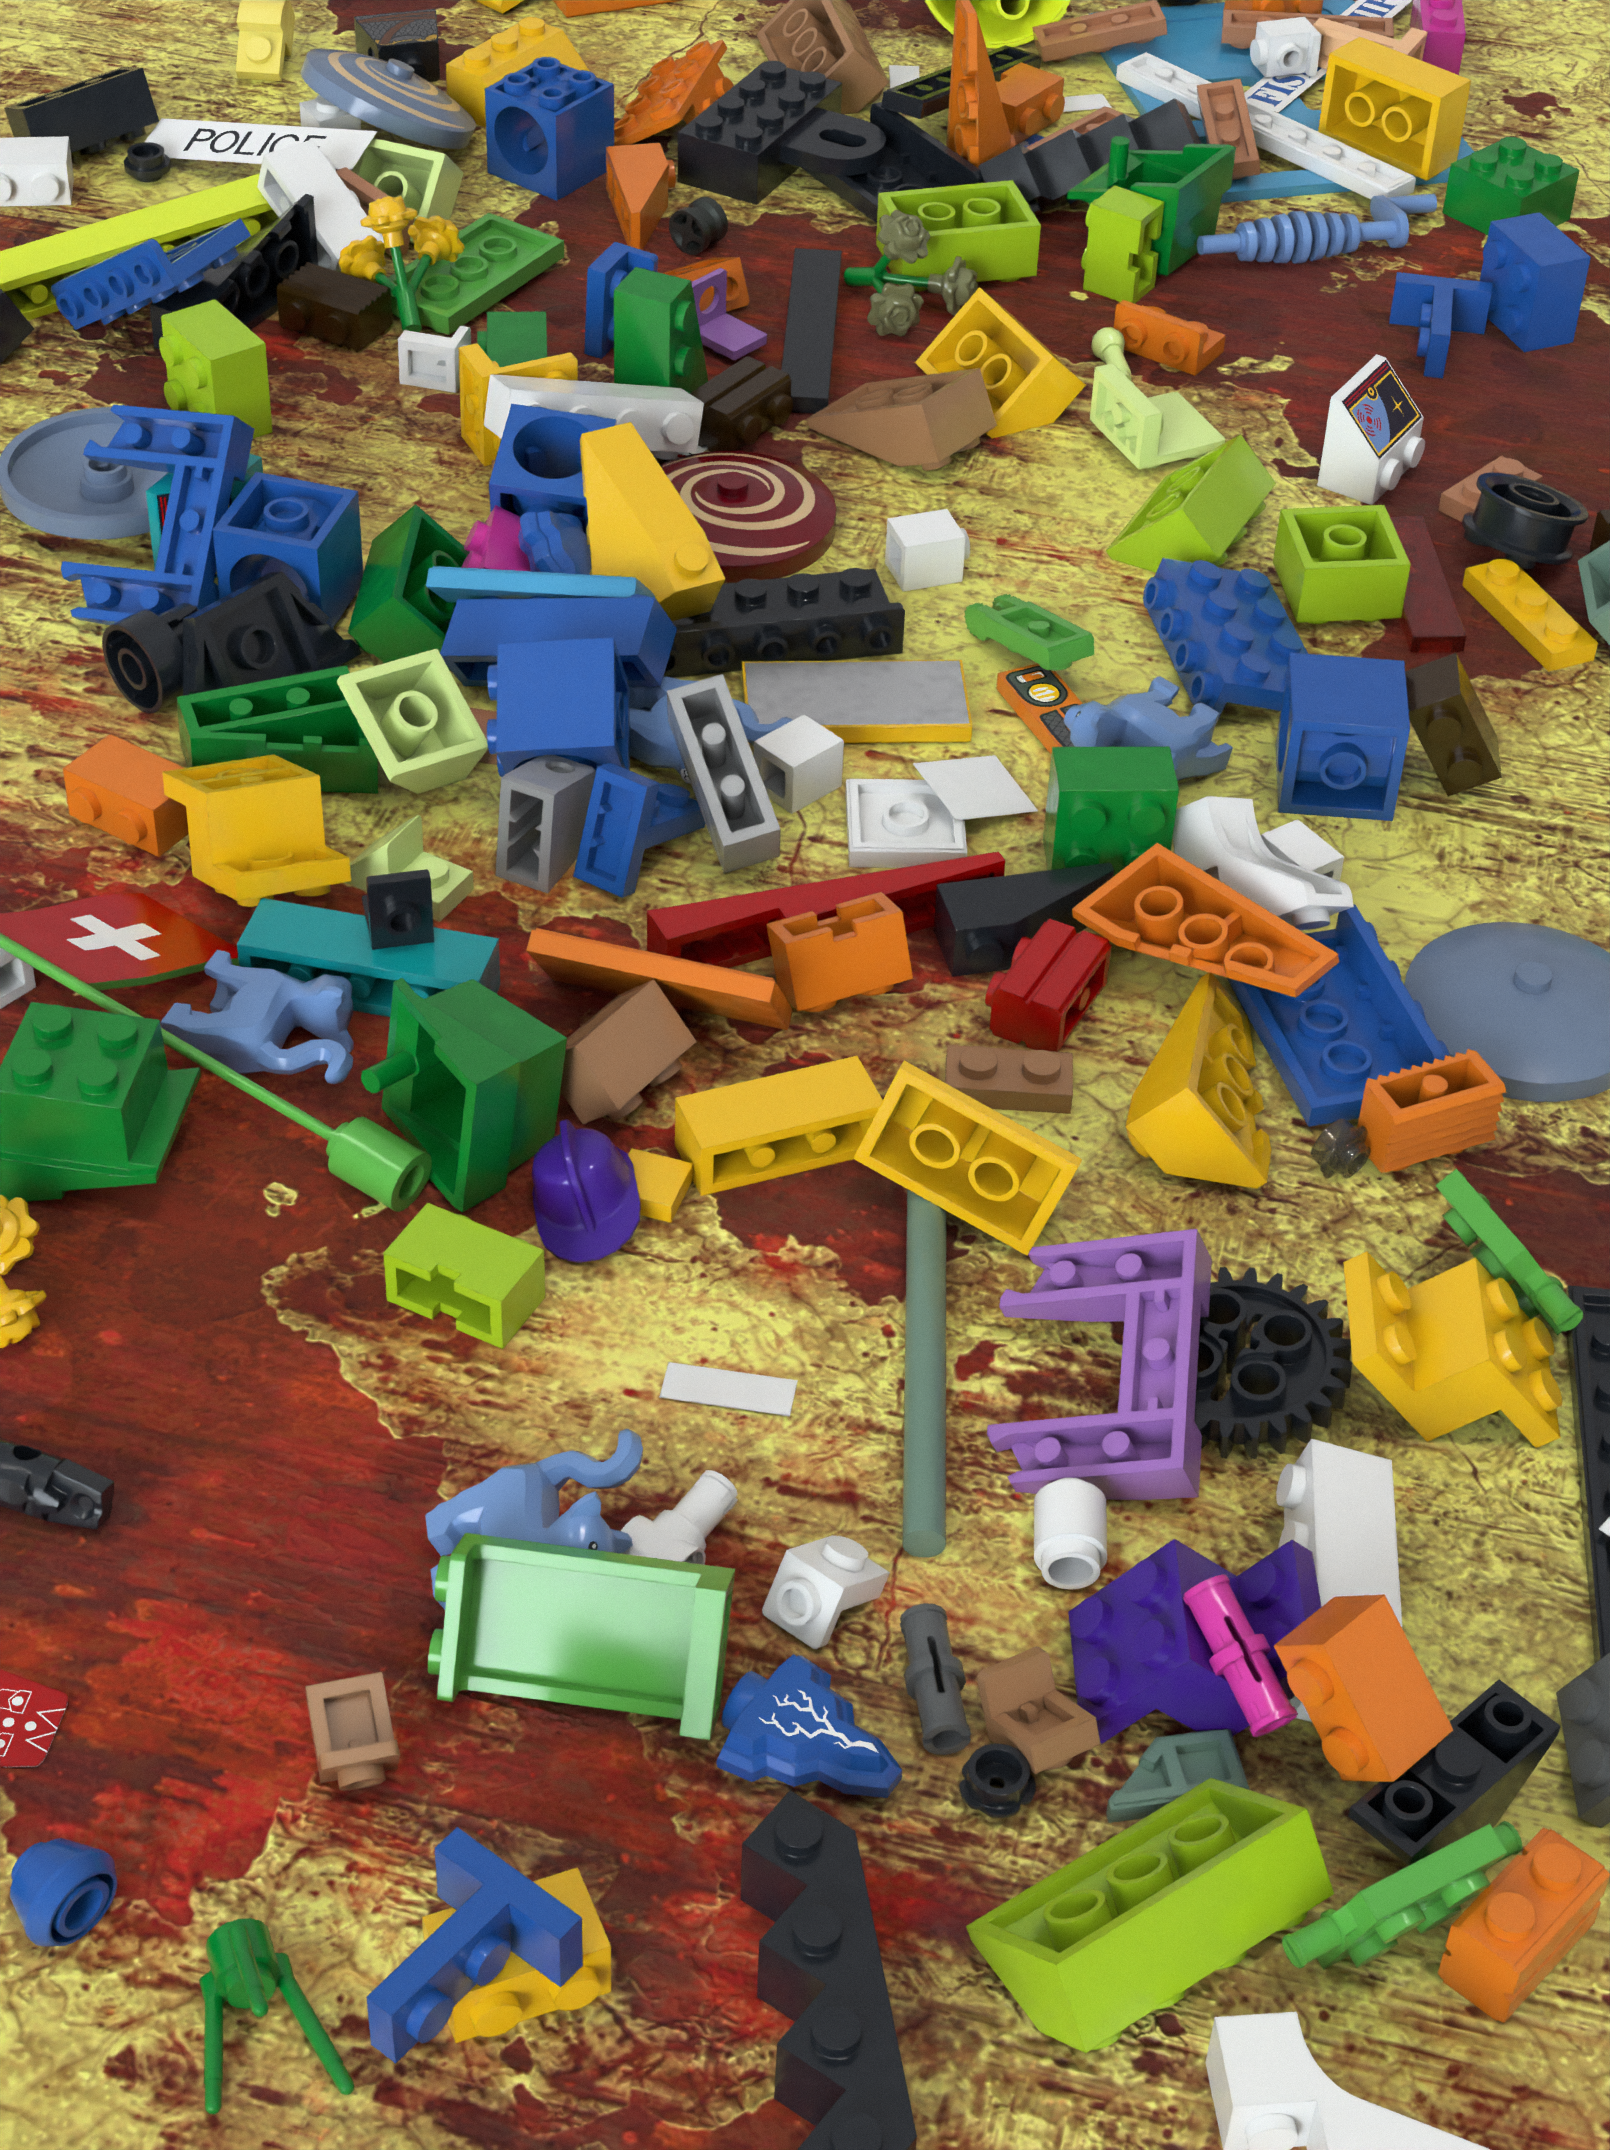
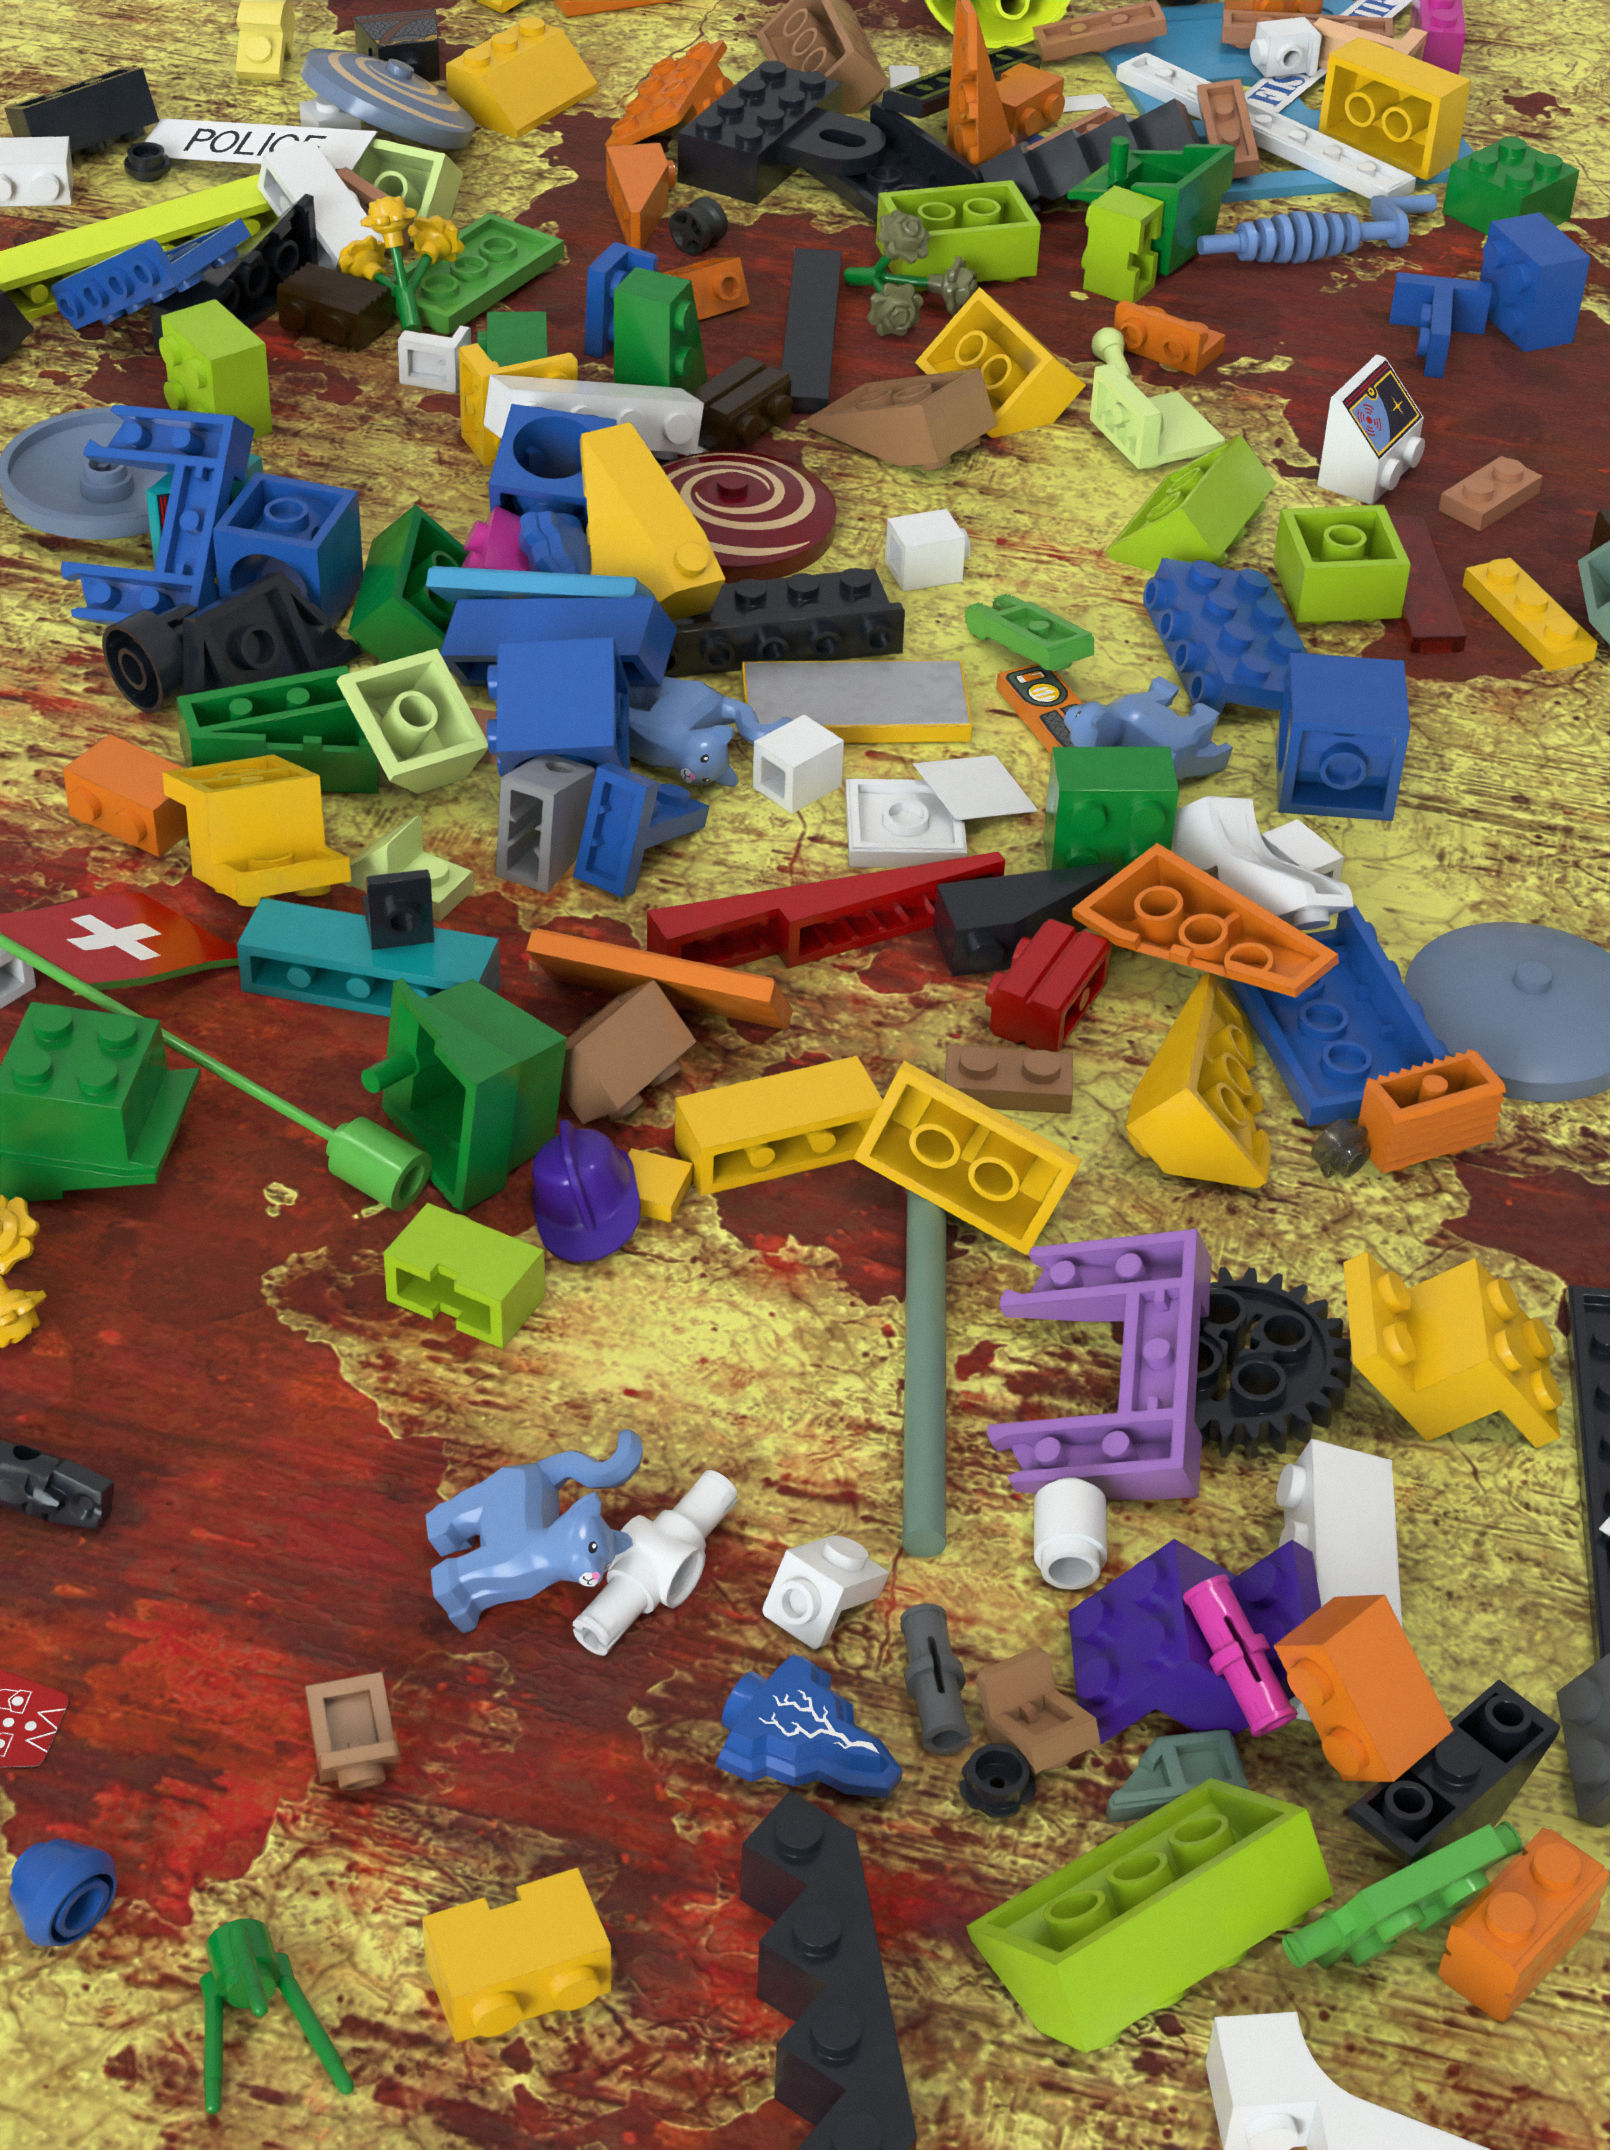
(259, 1010): medium blue animal -> none
(493, 1916): blue bracket -> none
(549, 127): blue brick -> none
(583, 1629): panel -> none
(717, 328): medium lavender bracket -> none
(723, 773): light grey brick -> none
(728, 1389): white sticker -> none
(842, 955): orange brick -> none
(1452, 725): dark brown brick -> none
(1505, 1255): bright green plate -> none
(1523, 520): black wheel -> none

